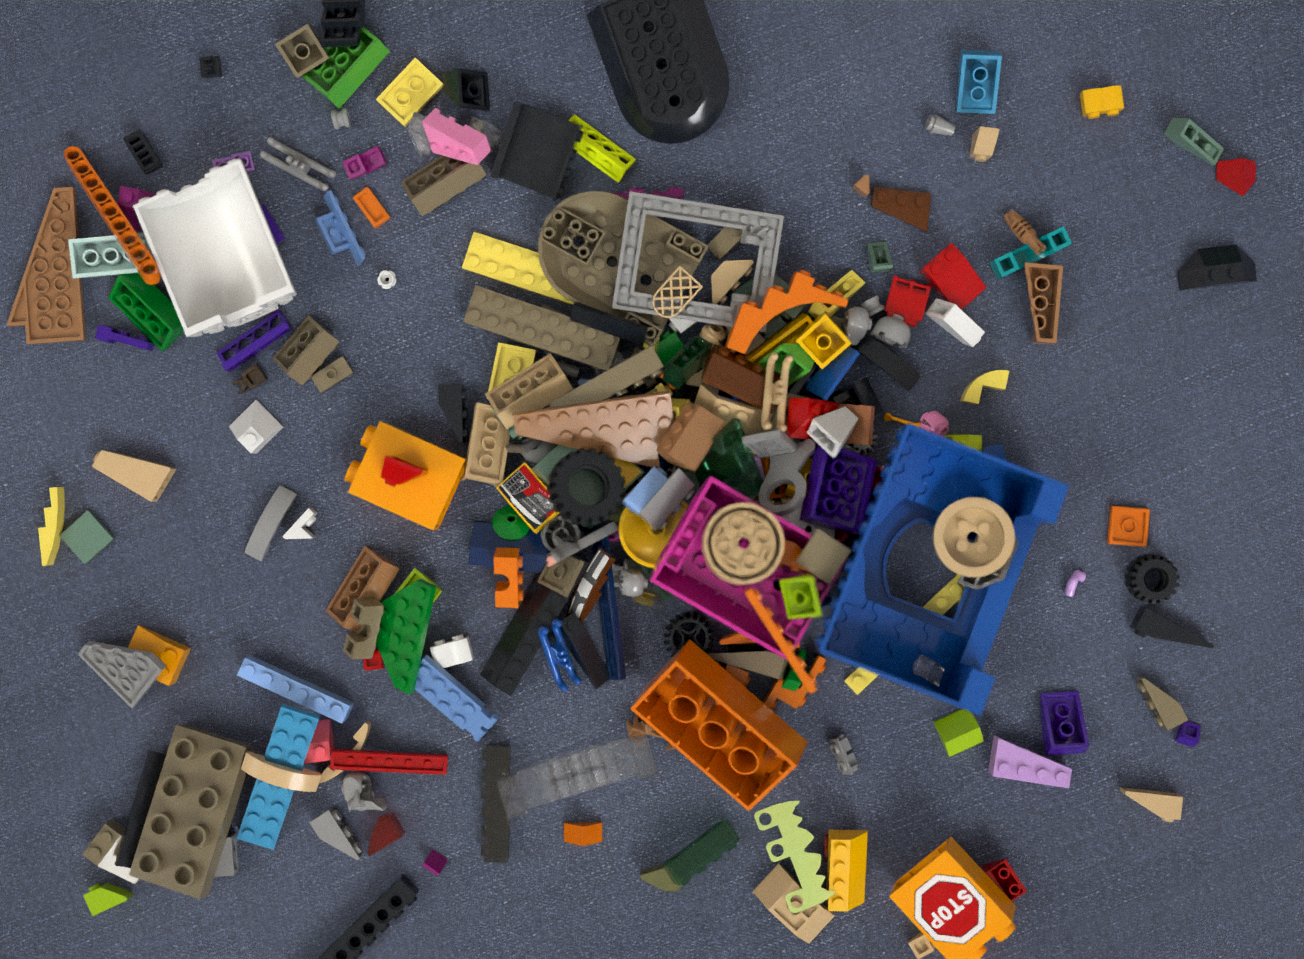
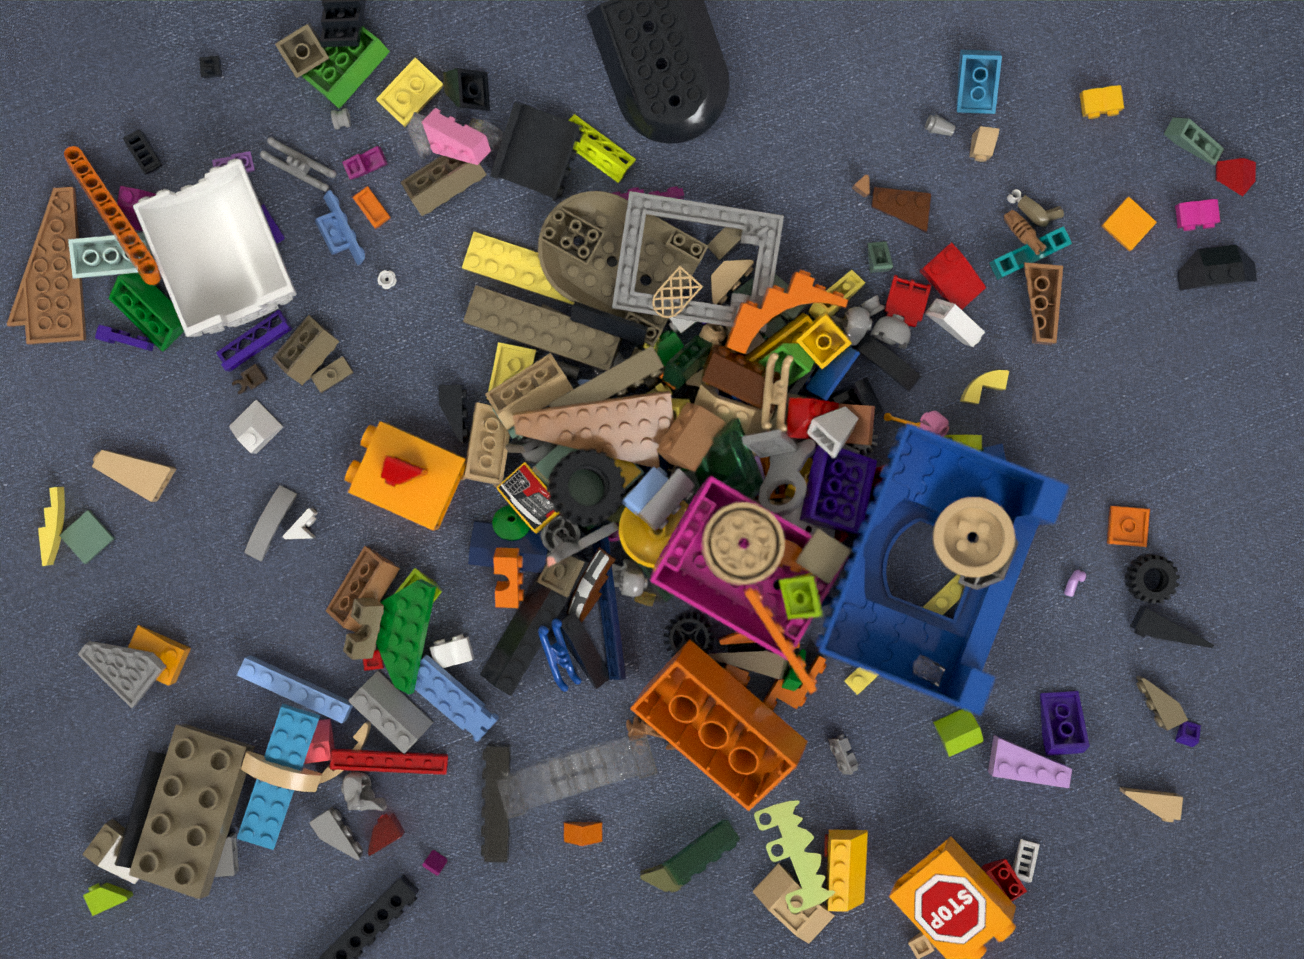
(391, 711): none -> light grey slope
(1016, 865): none -> white slope
(1034, 210): none -> dark tan arm
(1129, 224): none -> light orange tile
(1197, 213): none -> dark pink brick

